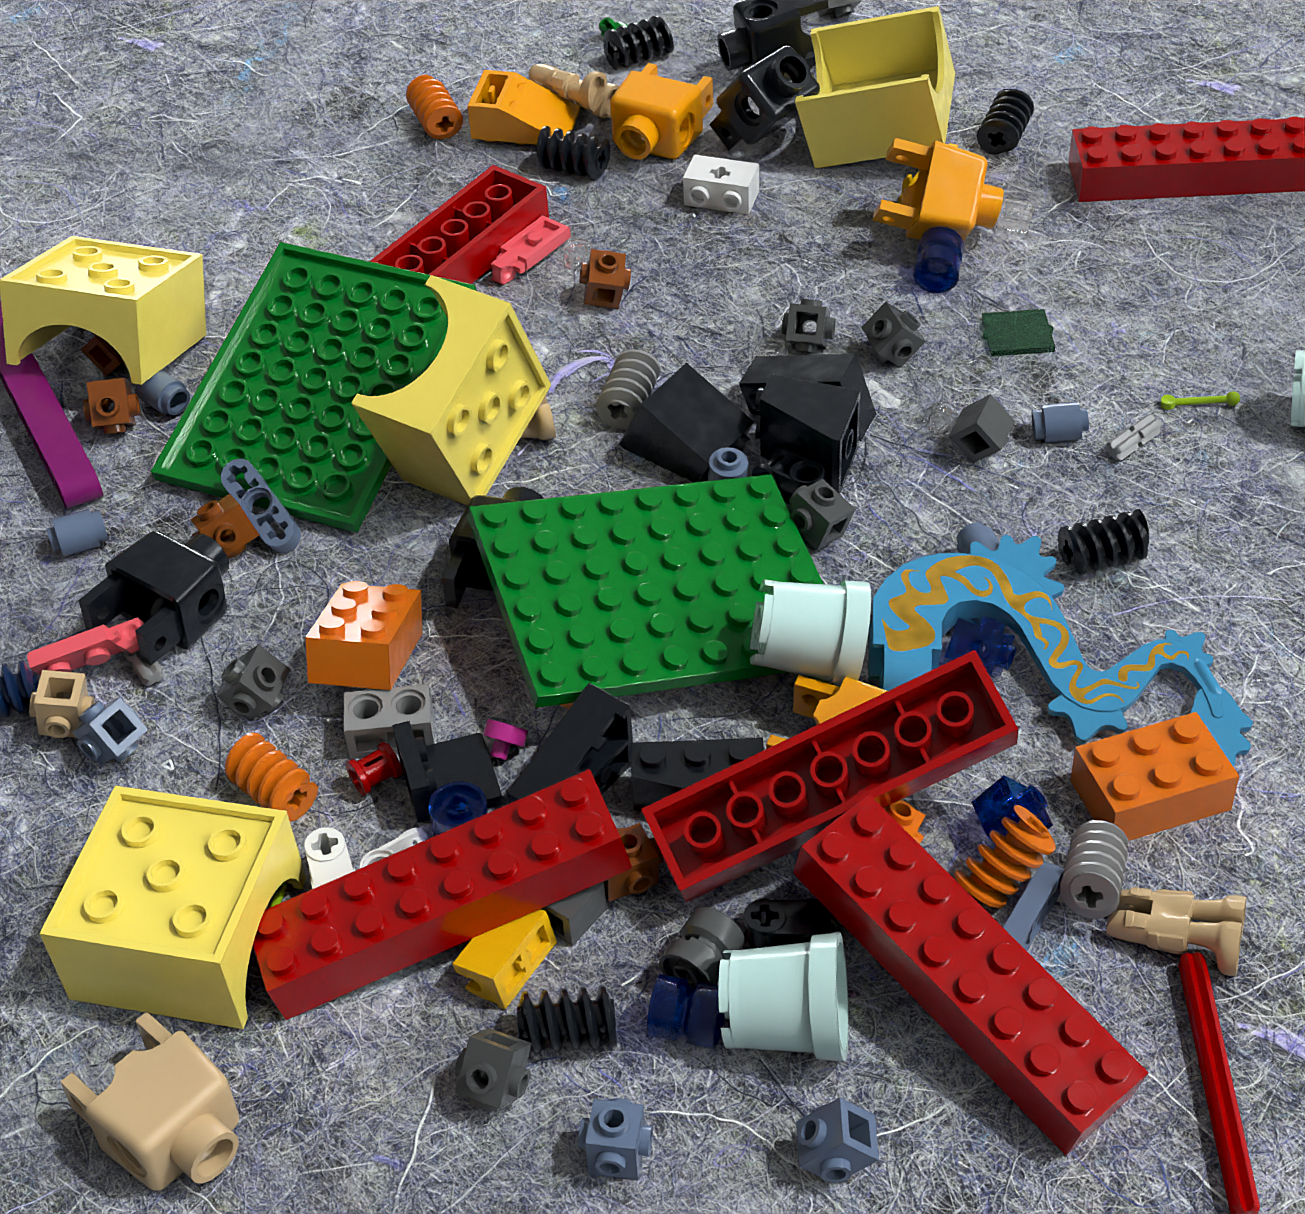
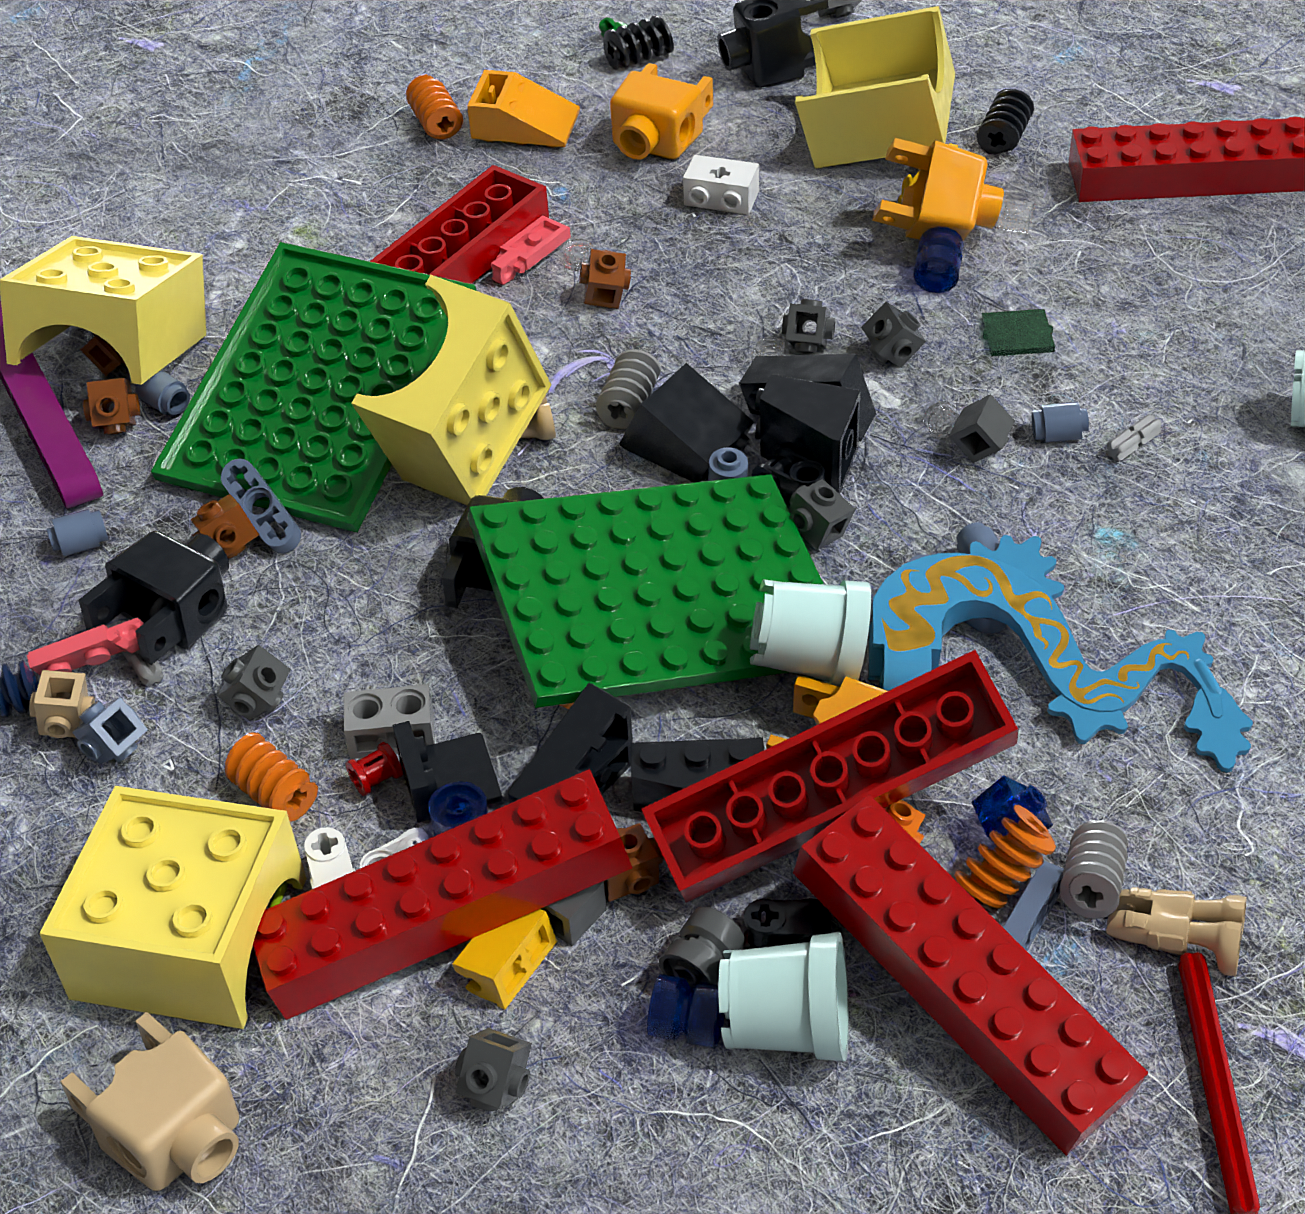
(364, 636): orange brick -> none
(504, 736): dark pink tile -> none
(567, 1019): black piece -> none
(572, 156): black piece -> none
(590, 93): tan piece -> none
(615, 1138): sand blue brick -> none
(773, 88): black piece -> none
(837, 1141): sand blue brick -> none
(972, 635): clear blue brick -> none
(1104, 540): black piece -> none
(1155, 776): orange brick -> none
(1169, 402): lime hinge -> none

